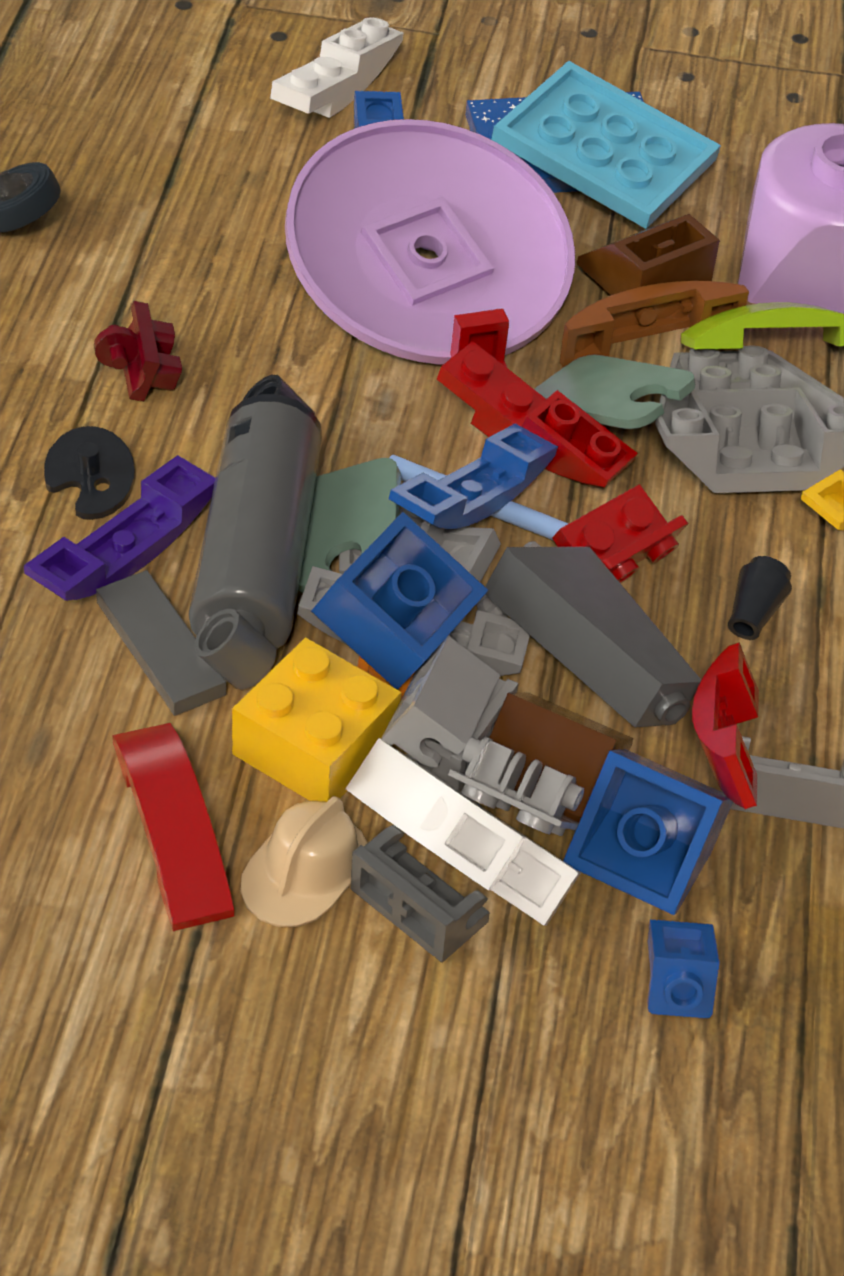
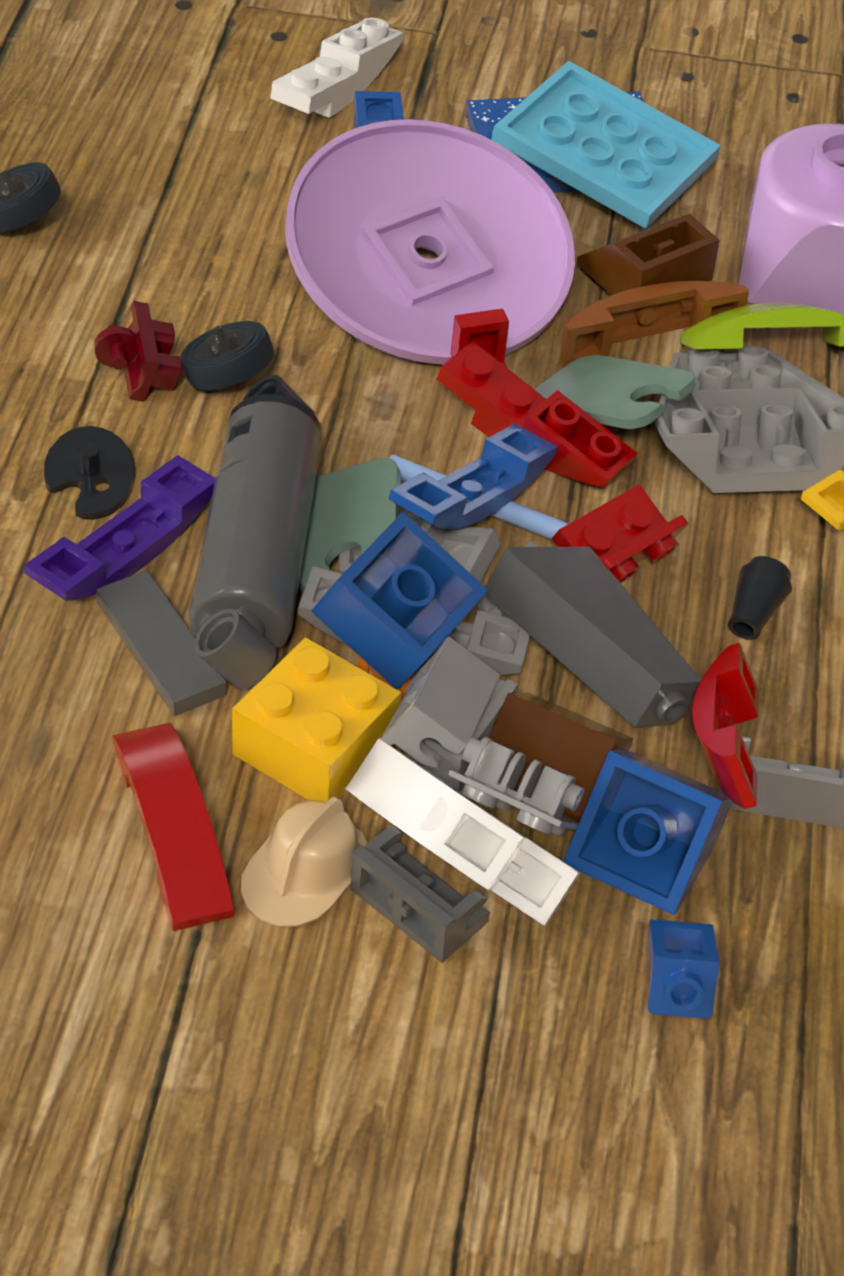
(227, 355): none -> black wheel

